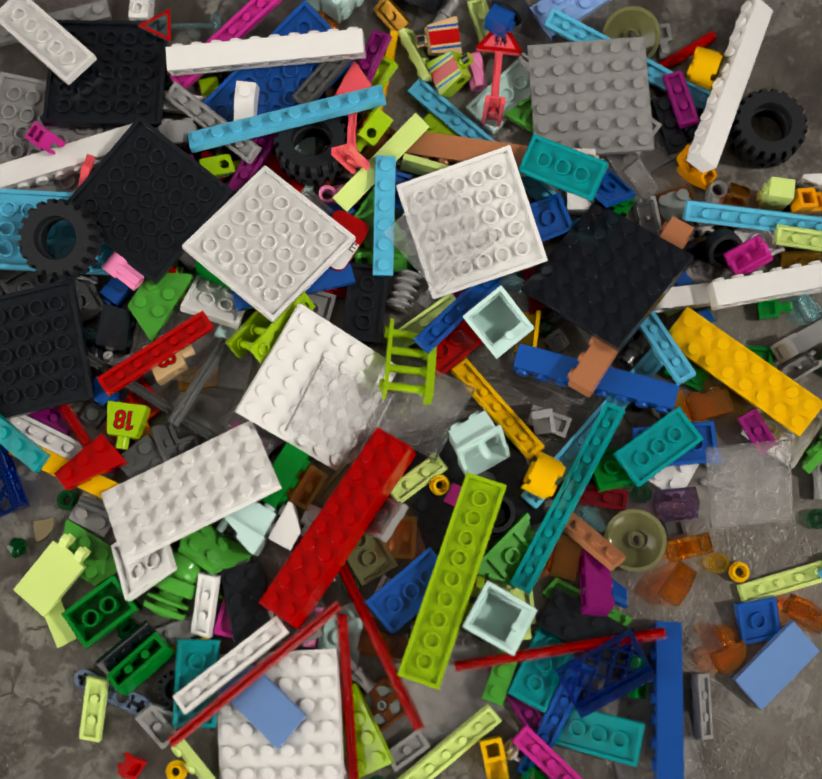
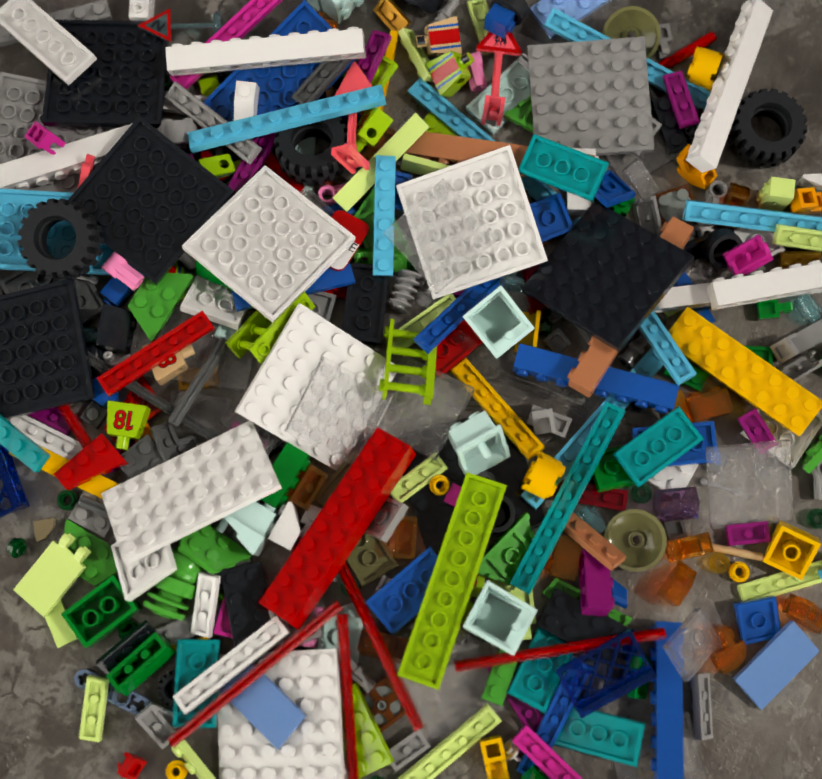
(692, 644): none -> clear tile
(737, 552): none -> tan bar
(747, 533): none -> magenta plate
(791, 549): none -> yellow slope

